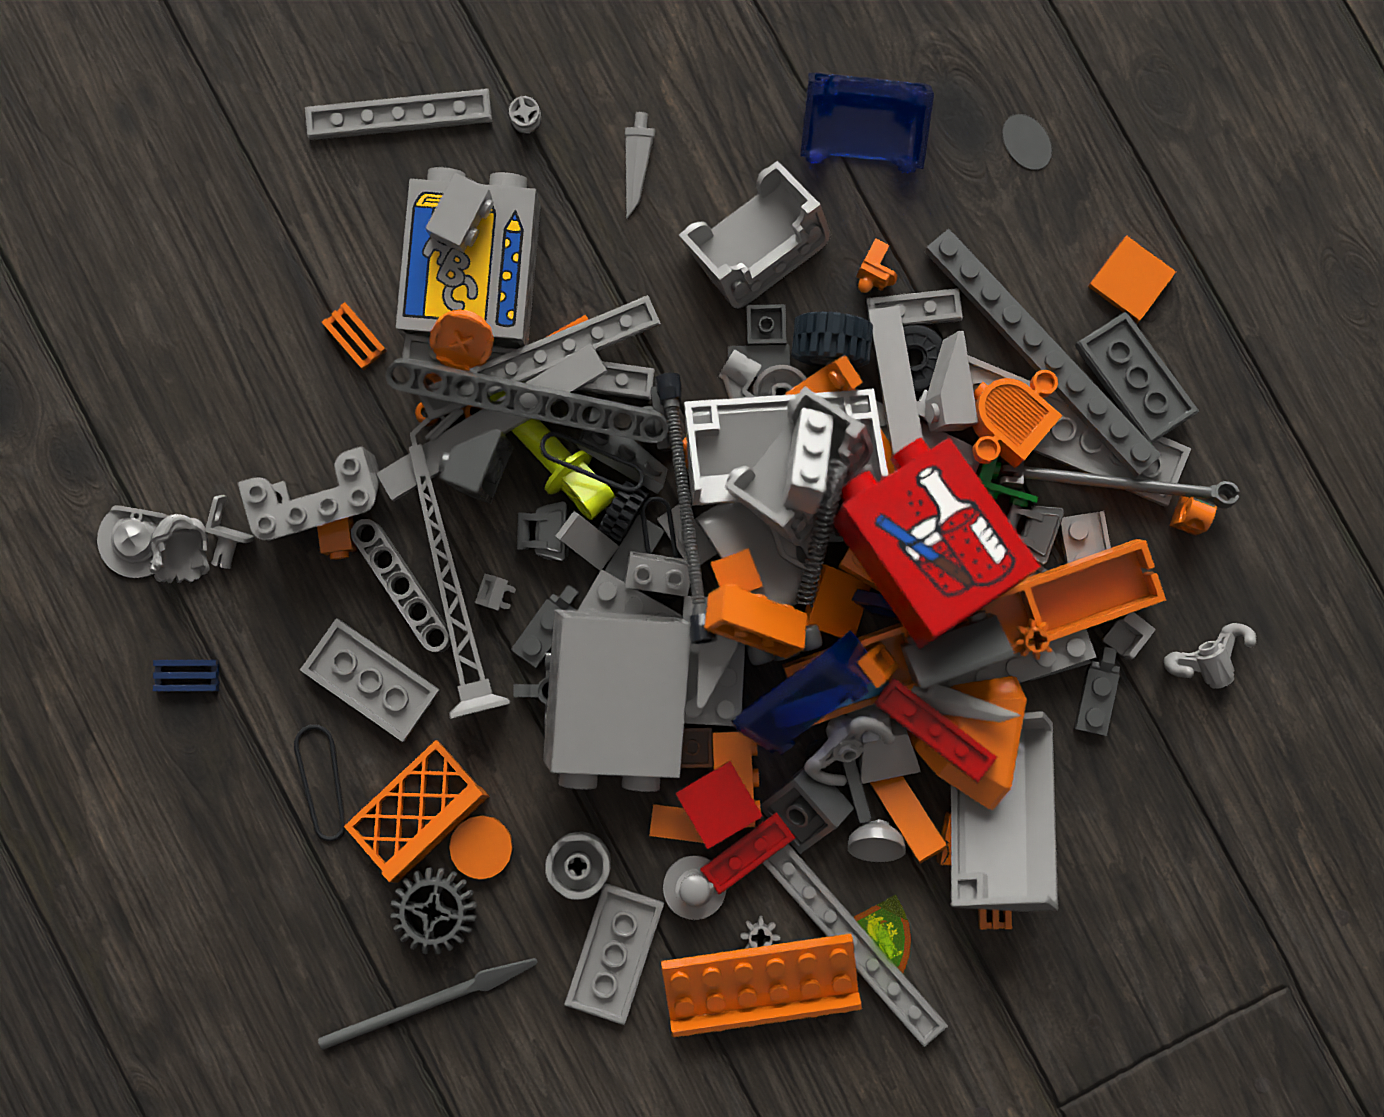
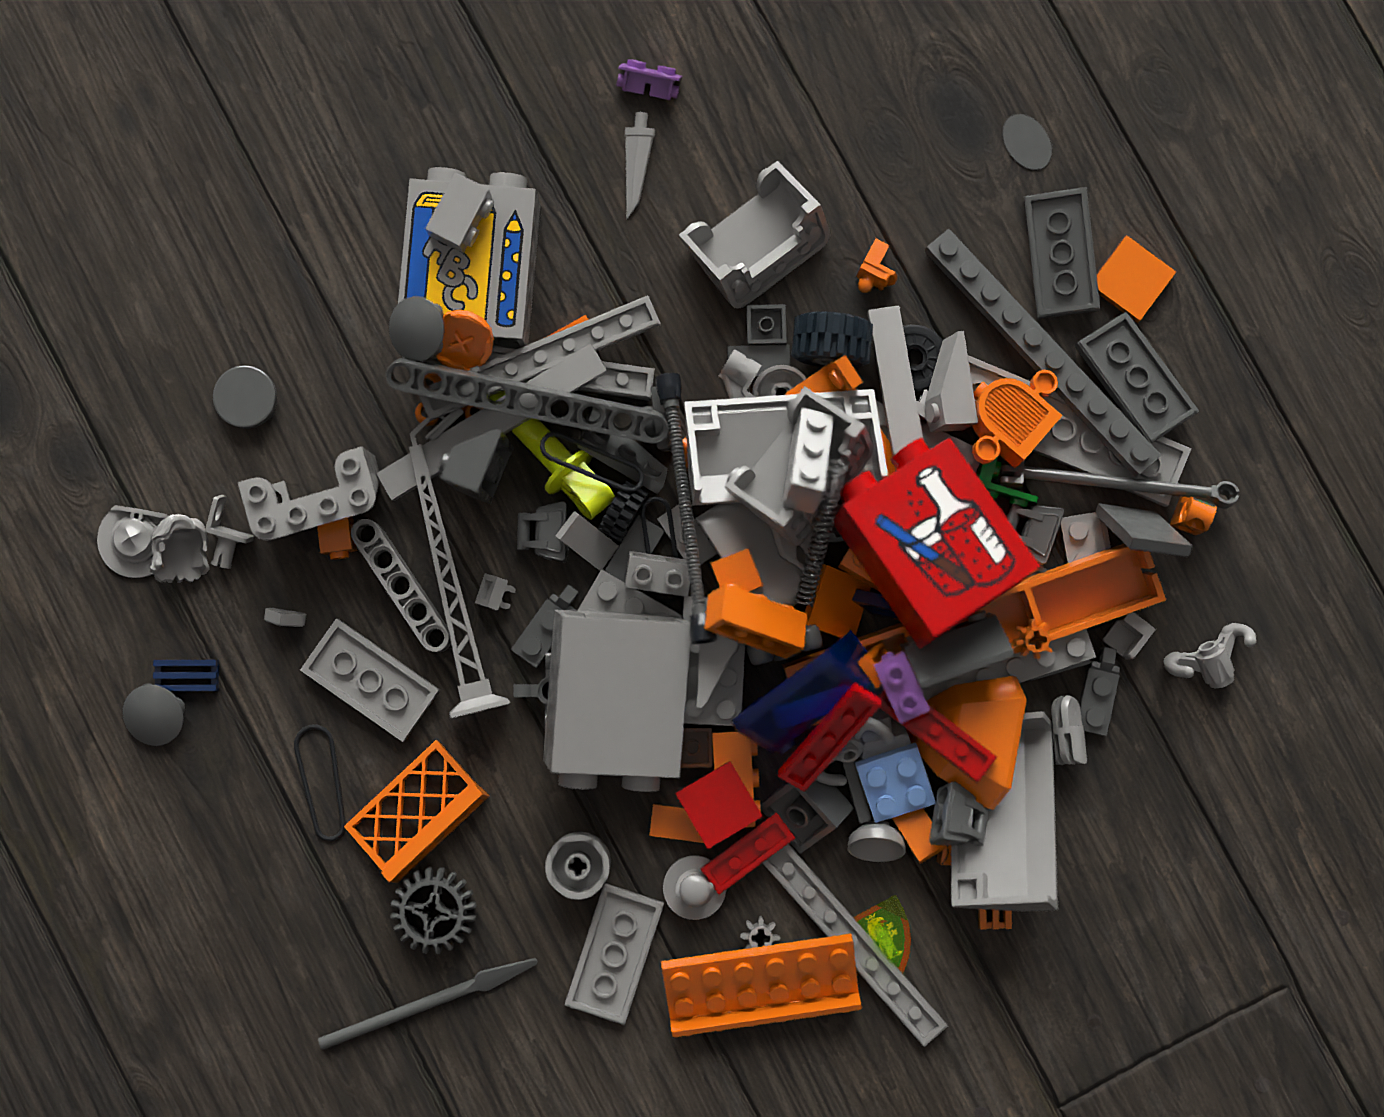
(153, 714): none -> dark grey dish
(245, 397): none -> dark grey tile
(284, 617): none -> light grey tile
(337, 316): orange tile -> none
(398, 114): light grey tile -> none
(417, 328): none -> dark grey dish
(481, 847): orange tile -> none
(523, 107): light grey wheel -> none
(637, 76): none -> medium lavender hinge
(829, 737): none -> red tile
(866, 120): clear blue windscreen -> none
(895, 782): none -> light blue plate
(901, 686): none -> medium lavender hinge
(923, 307): light grey tile -> none
(954, 817): none -> dark grey piece
(956, 703): light grey bar -> none
(1062, 253): none -> dark grey tile
(1068, 731): none -> light grey arm
(1143, 530): none -> dark grey tile

